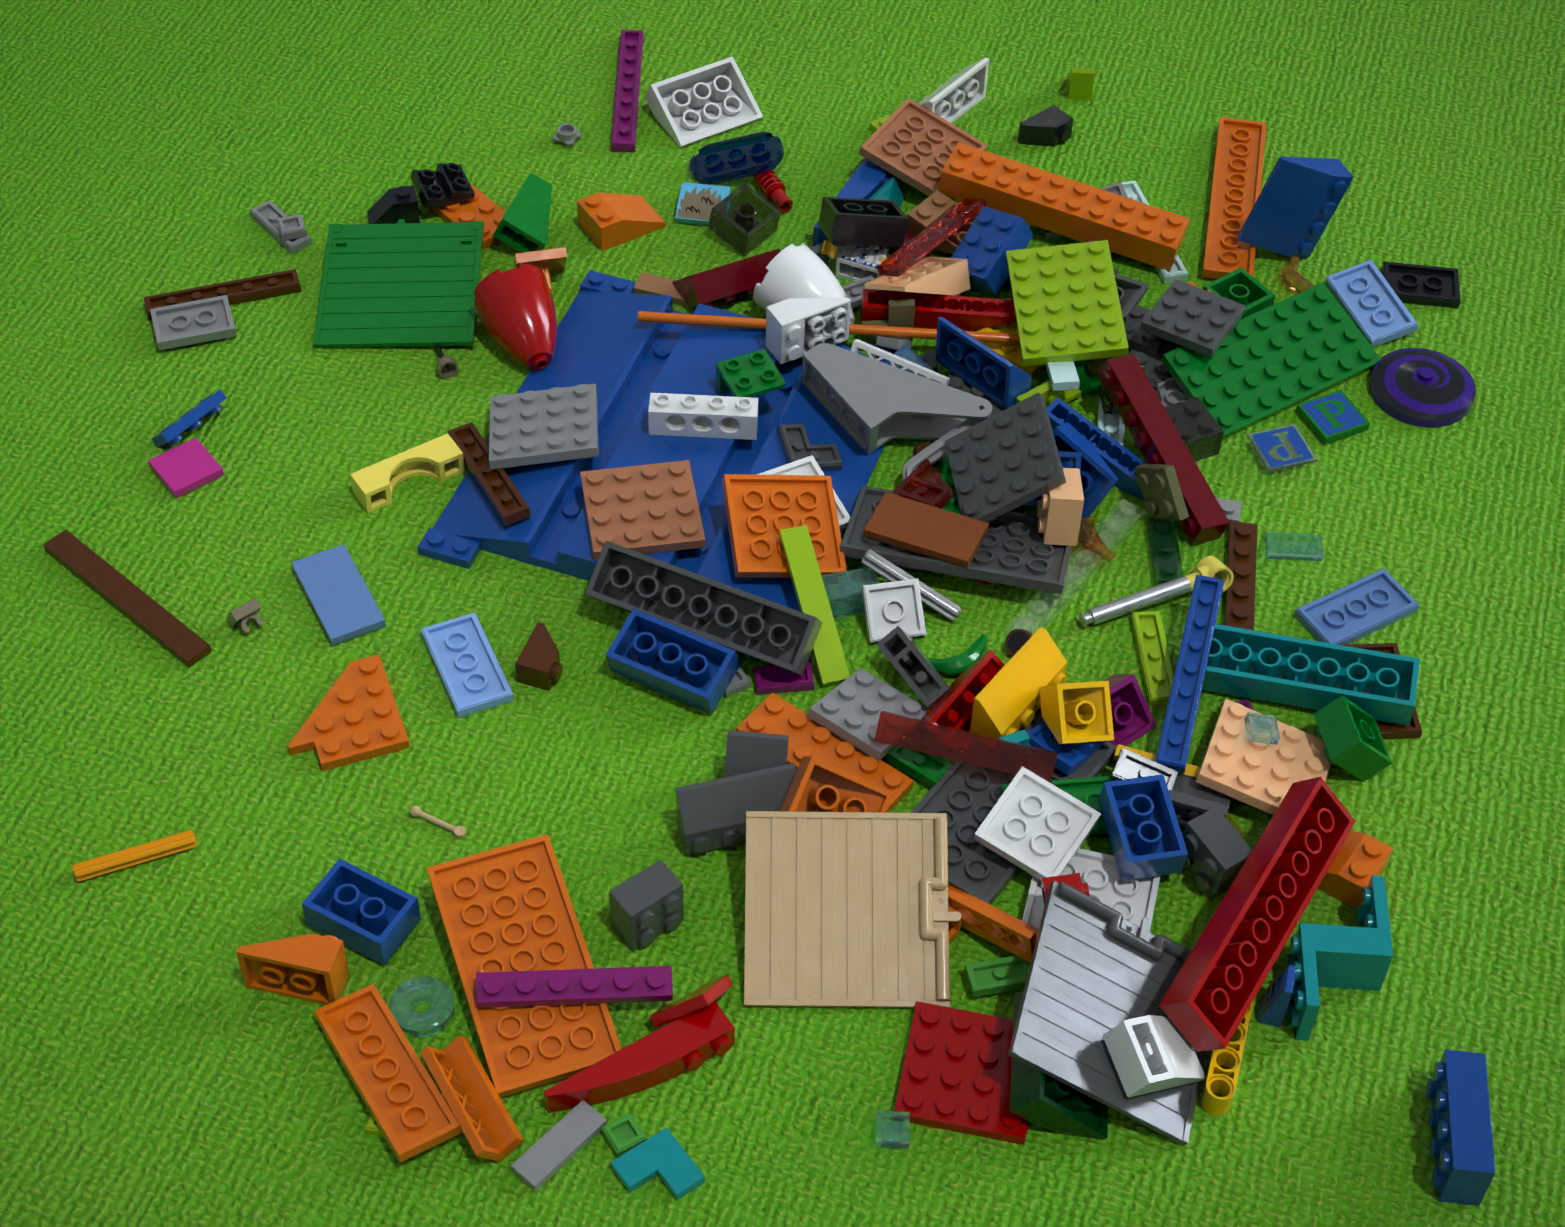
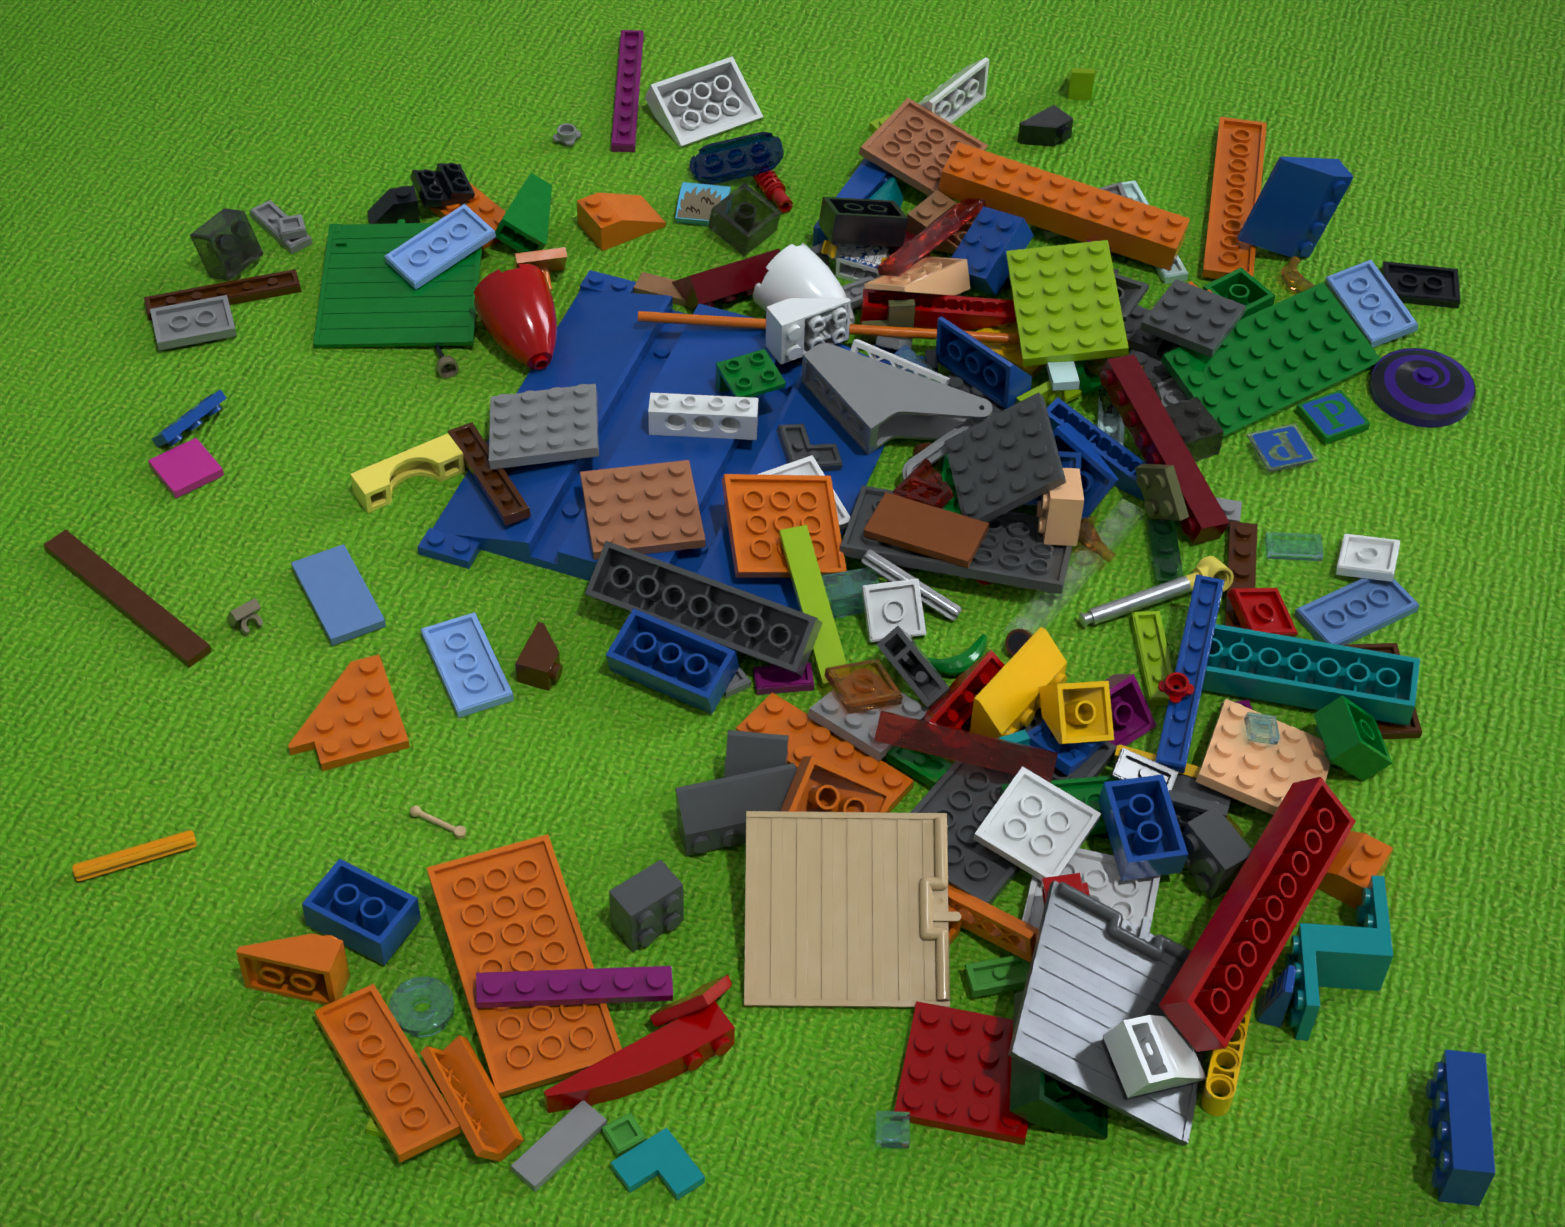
(226, 244): none -> clear smoke brick
(440, 246): none -> light blue tile
(863, 686): none -> clear orange tile
(1176, 680): none -> red plate
(1262, 610): none -> red tile
(1368, 557): none -> white tile

